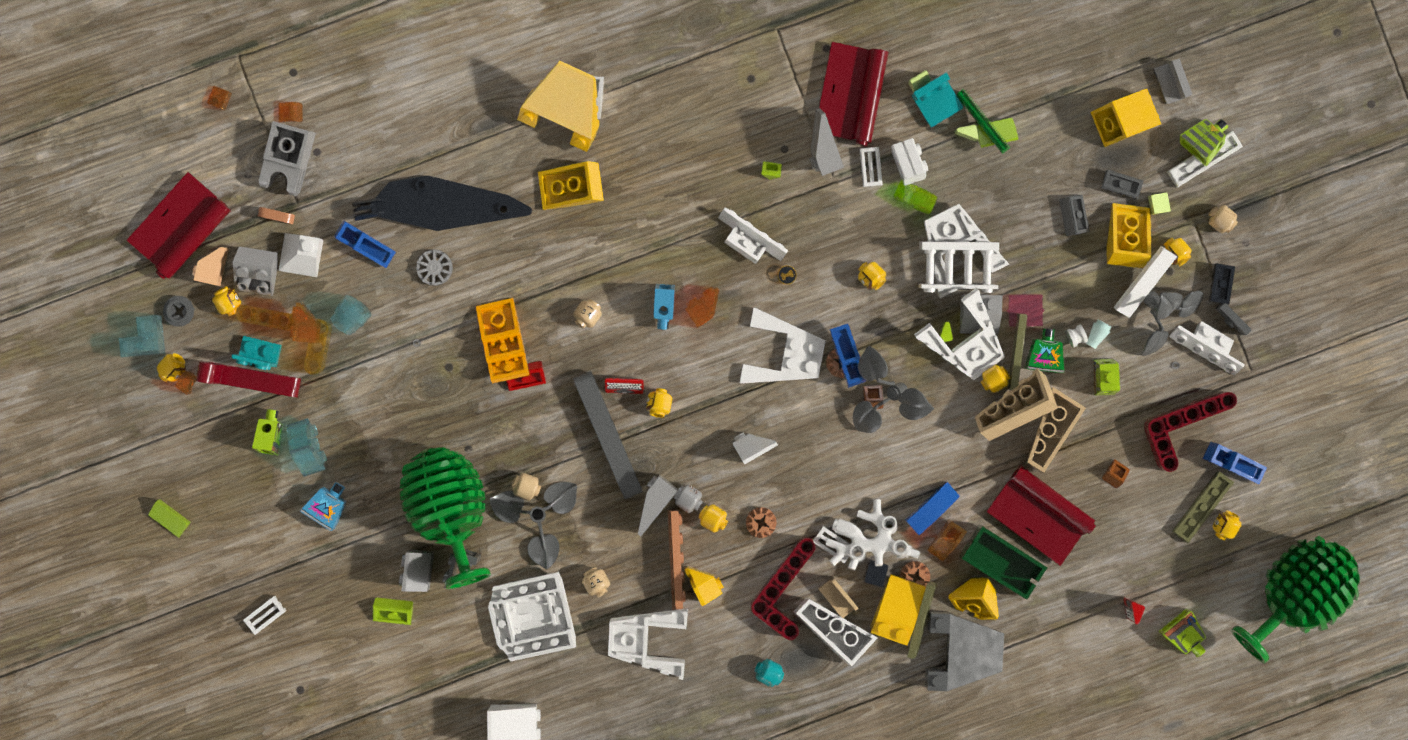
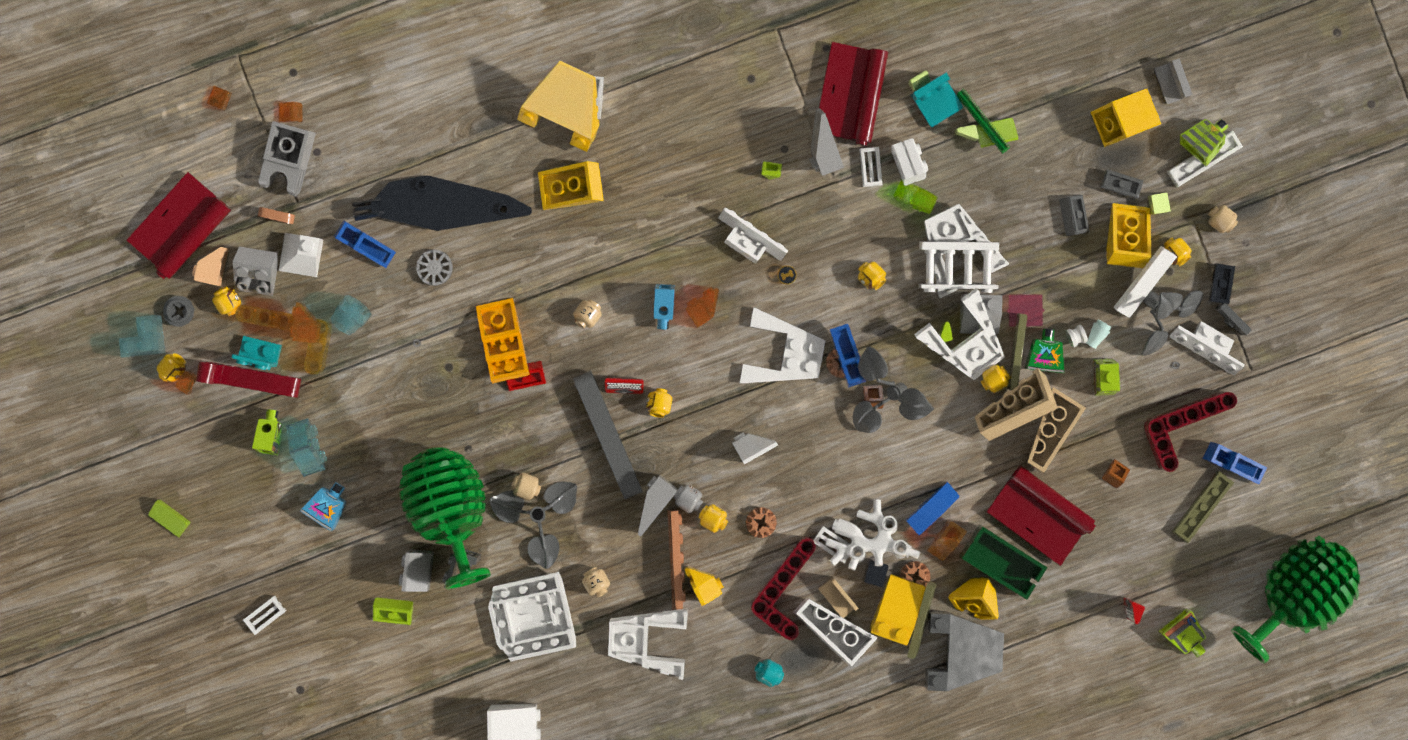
(1226, 525): yellow head -> none

